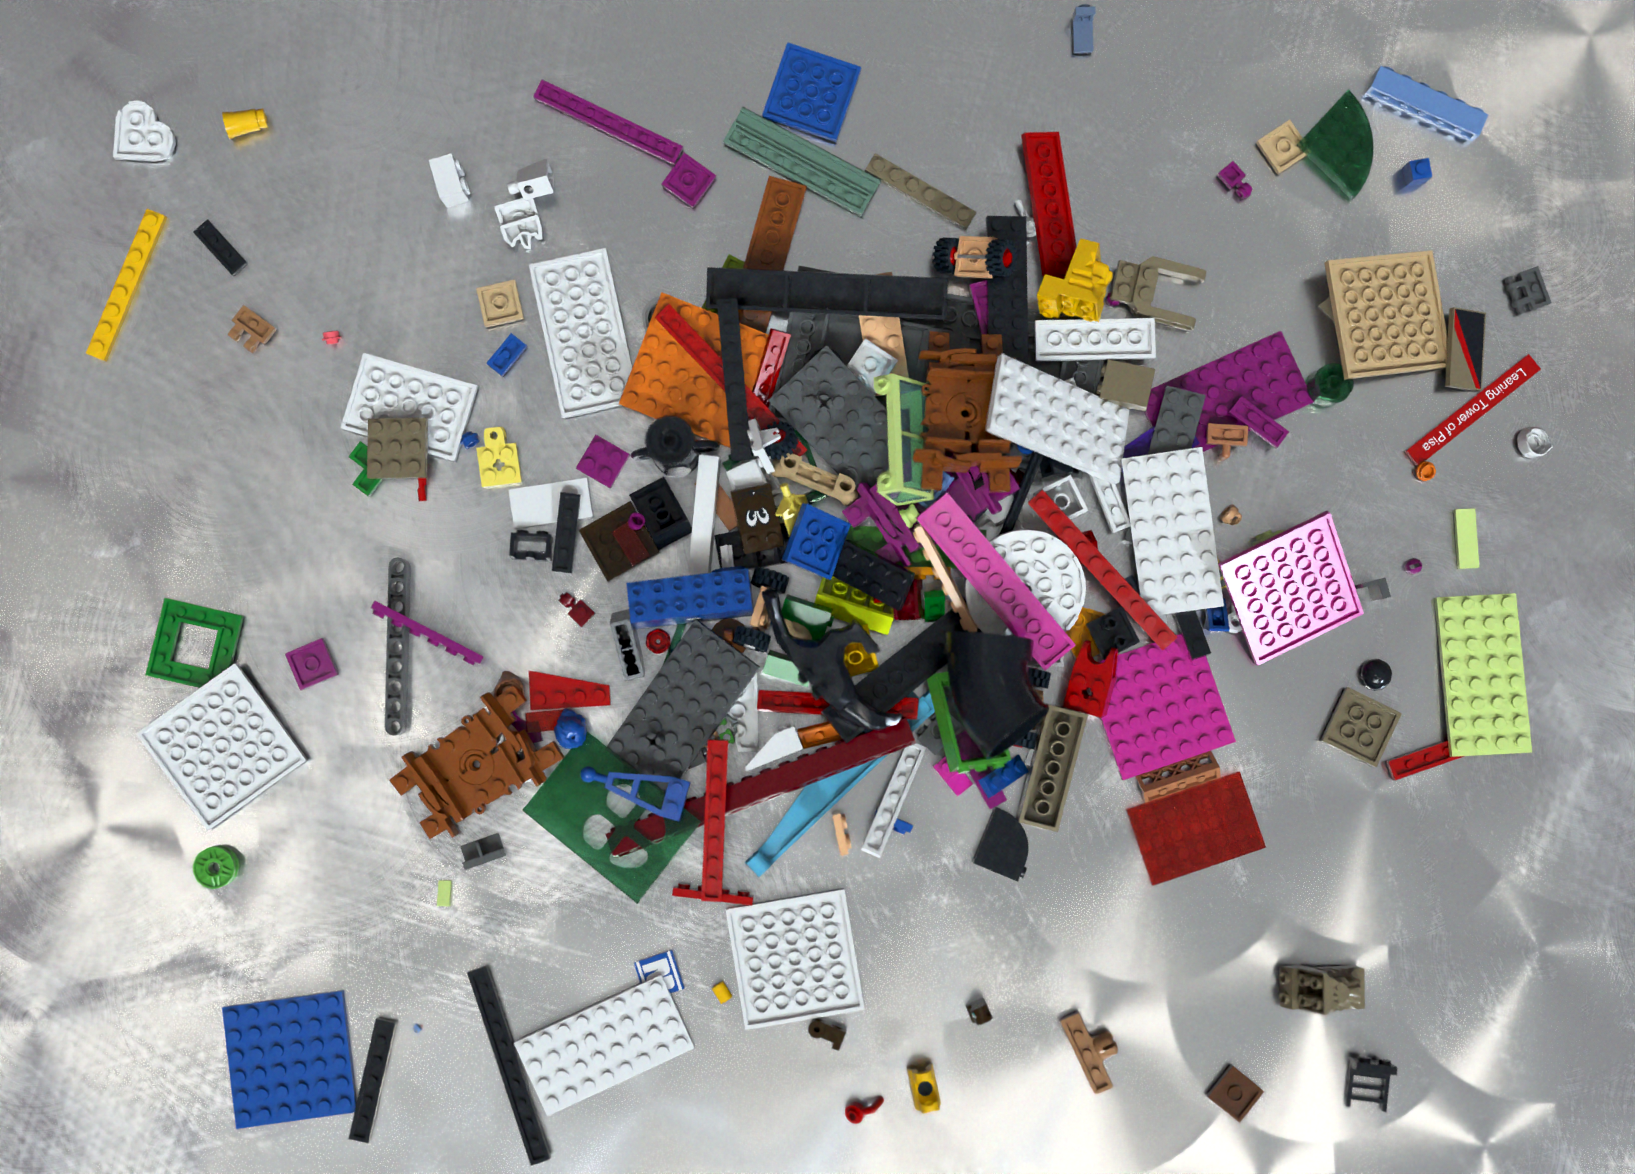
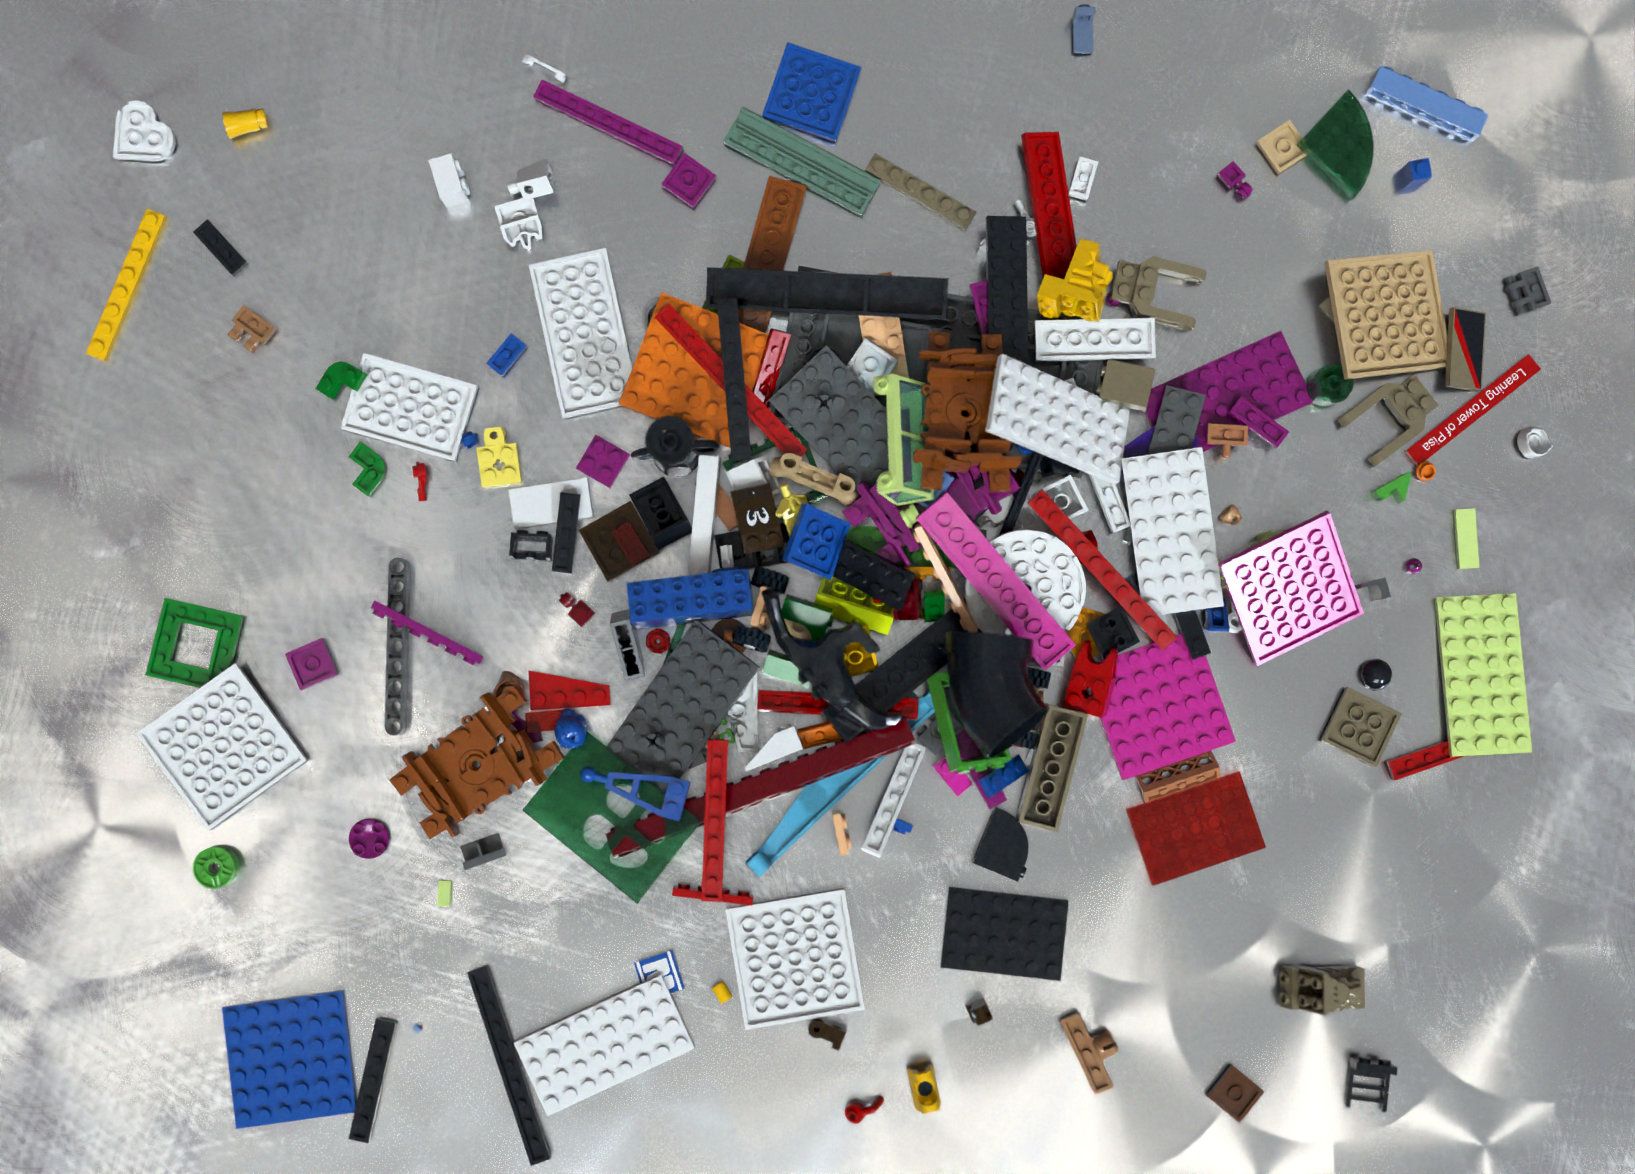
(331, 337): coral plate -> none
(338, 374): none -> green plate
(368, 838): none -> magenta dish
(397, 448): dark tan plate -> none
(500, 303): tan plate -> none
(528, 59): none -> white piece
(639, 521): magenta hinge -> none
(771, 442): plate -> none
(975, 256): plate -> none
(1004, 933): none -> black plate
(1083, 178): none -> white plate
(1397, 486): none -> bright green slope
(1407, 402): none -> dark tan plate

